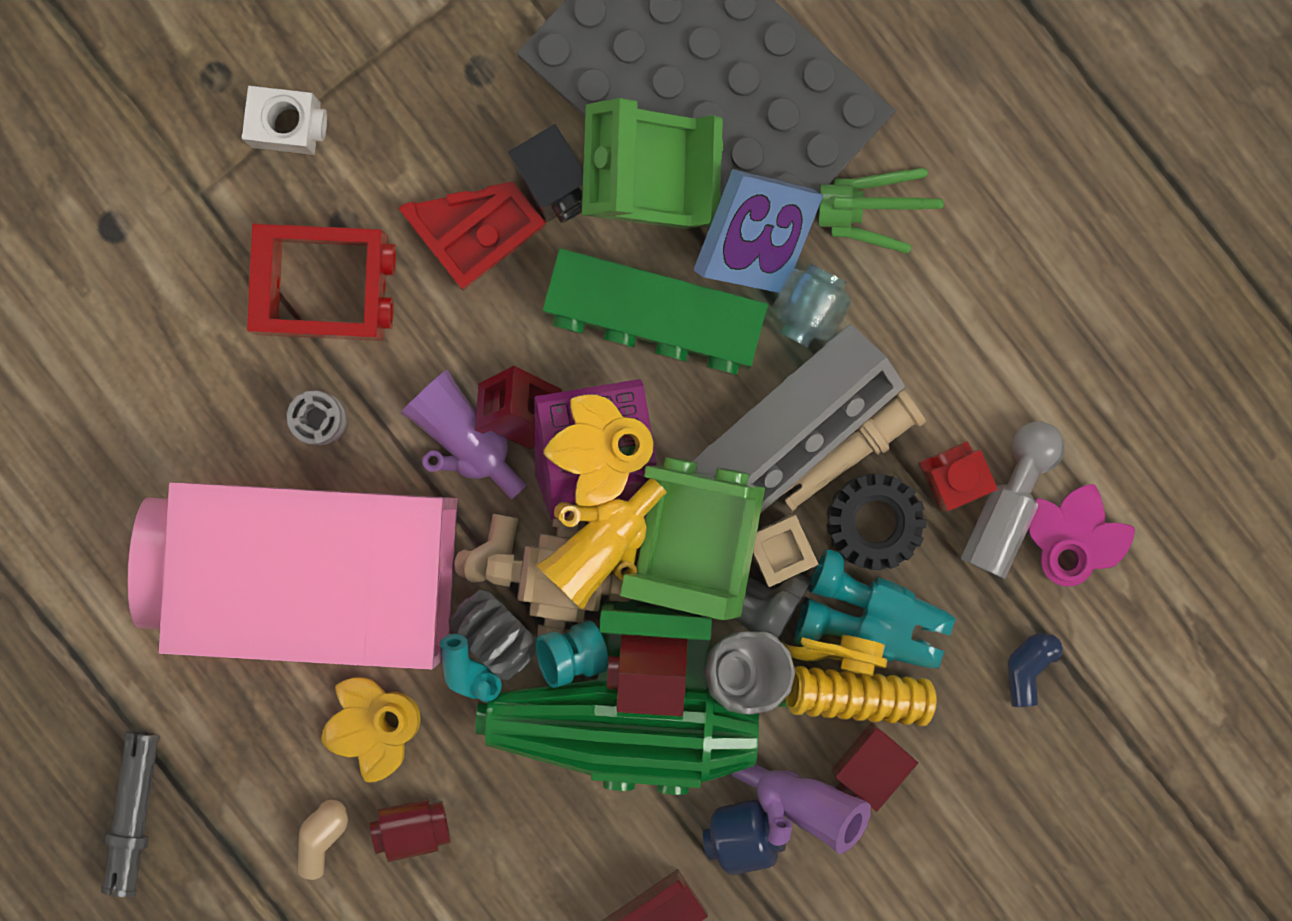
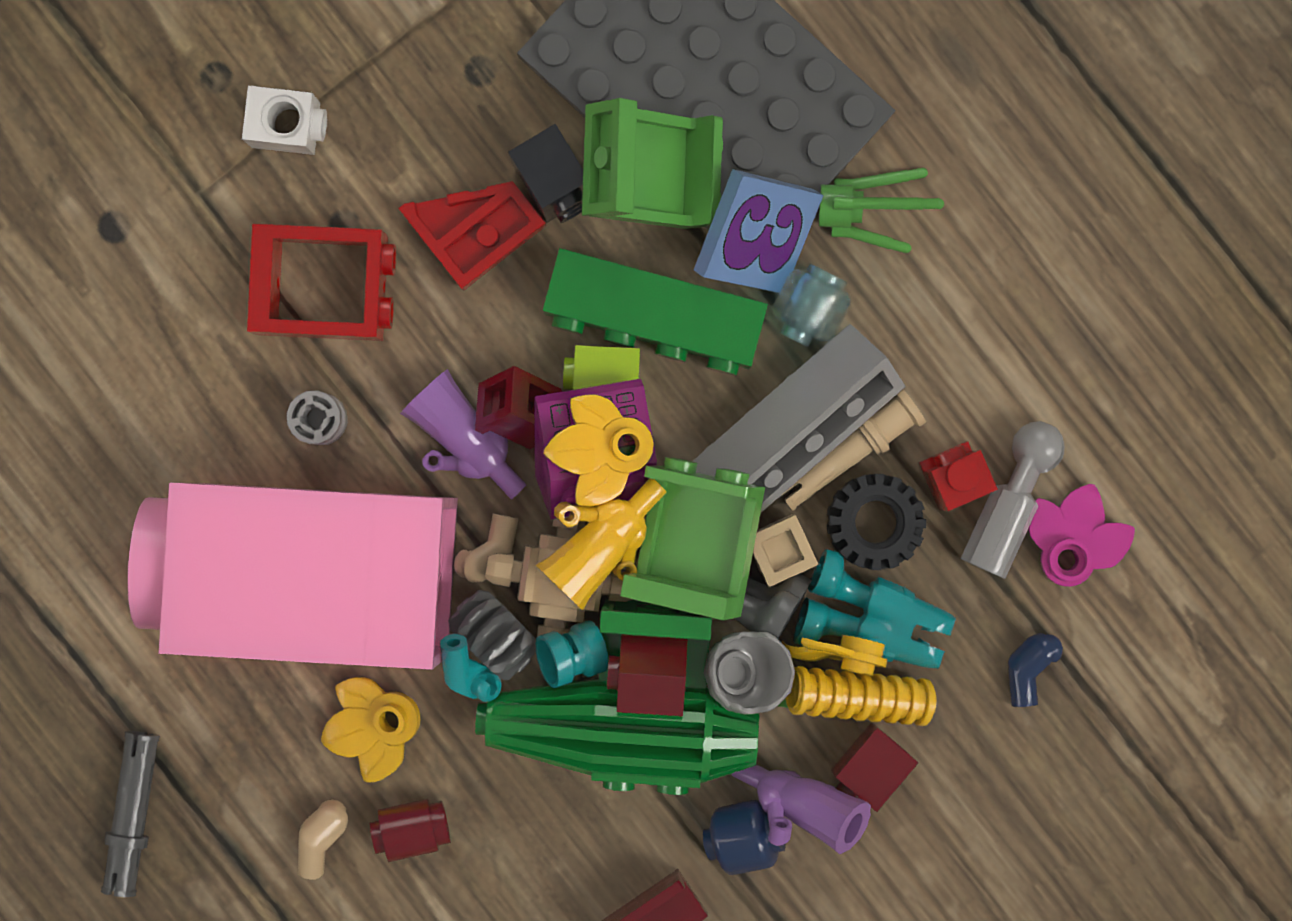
(600, 366): none -> lime brick

